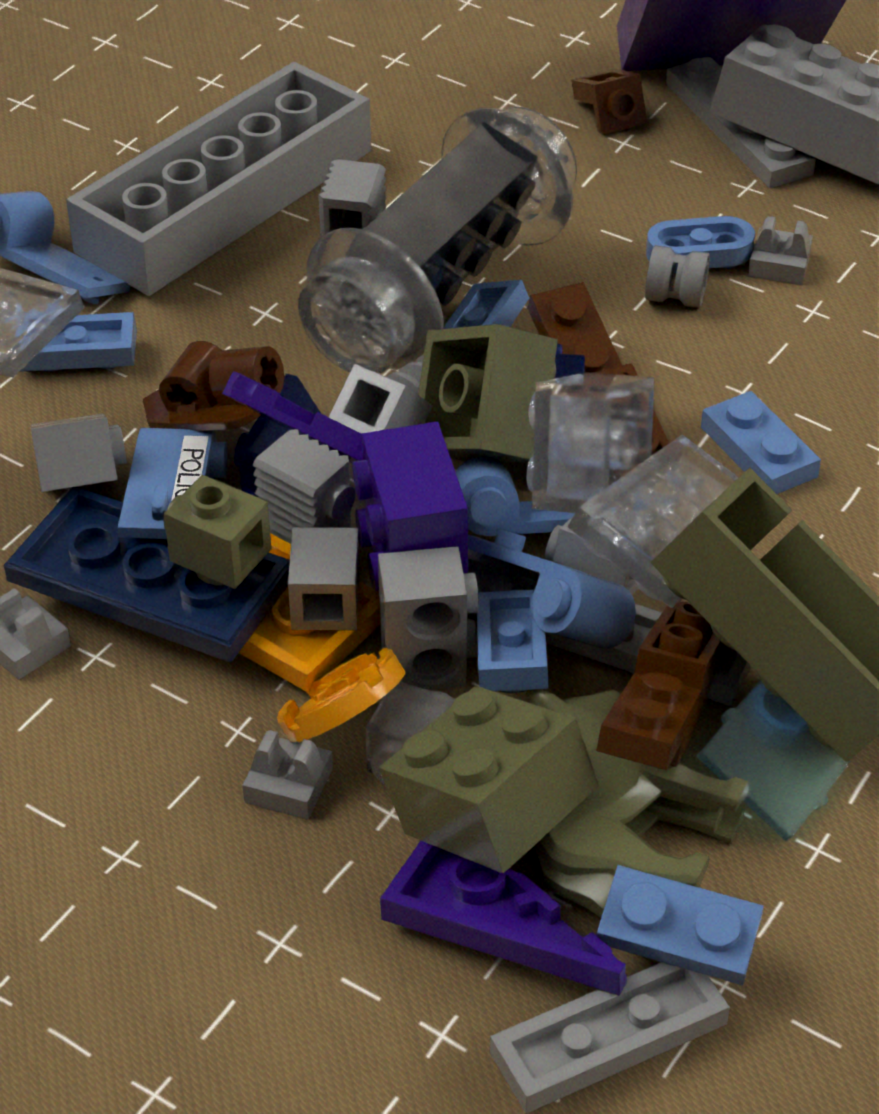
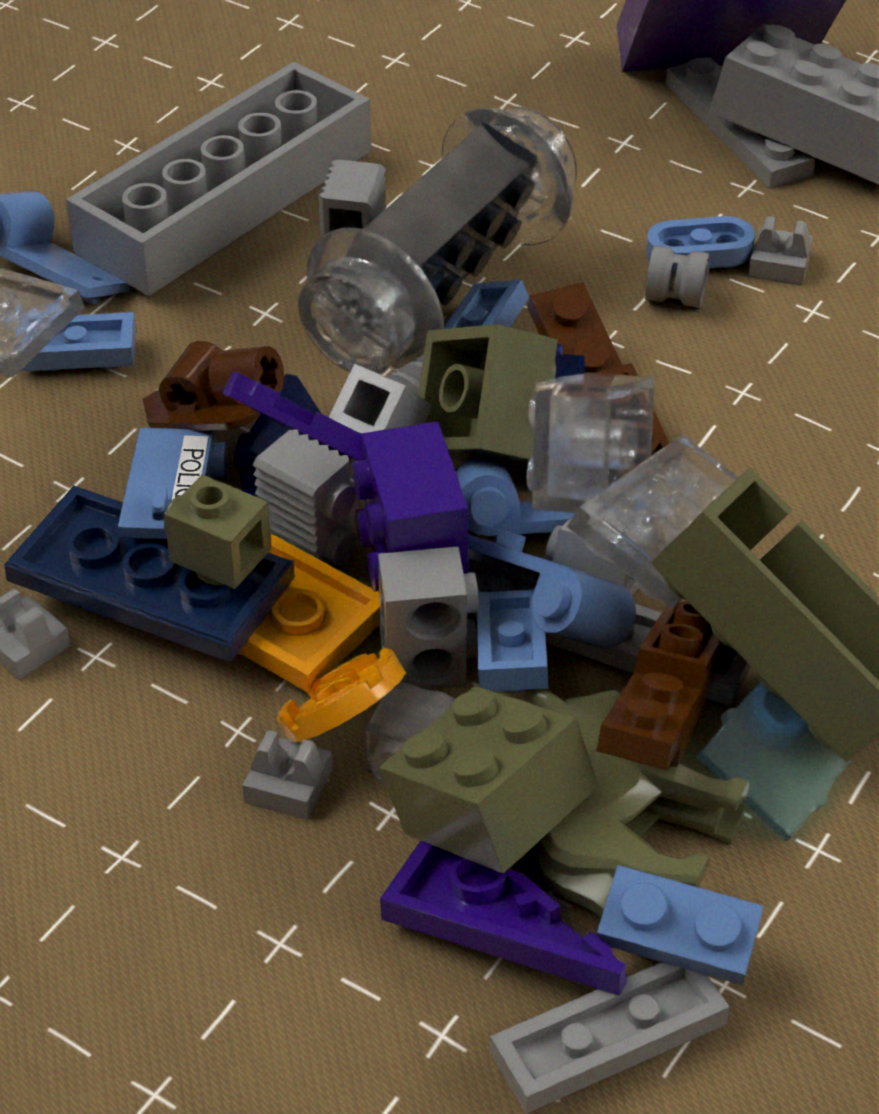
(77, 451): light grey brick -> none
(324, 579): light grey brick -> none
(615, 99): reddish brown bracket -> none
(760, 441): medium blue plate -> none

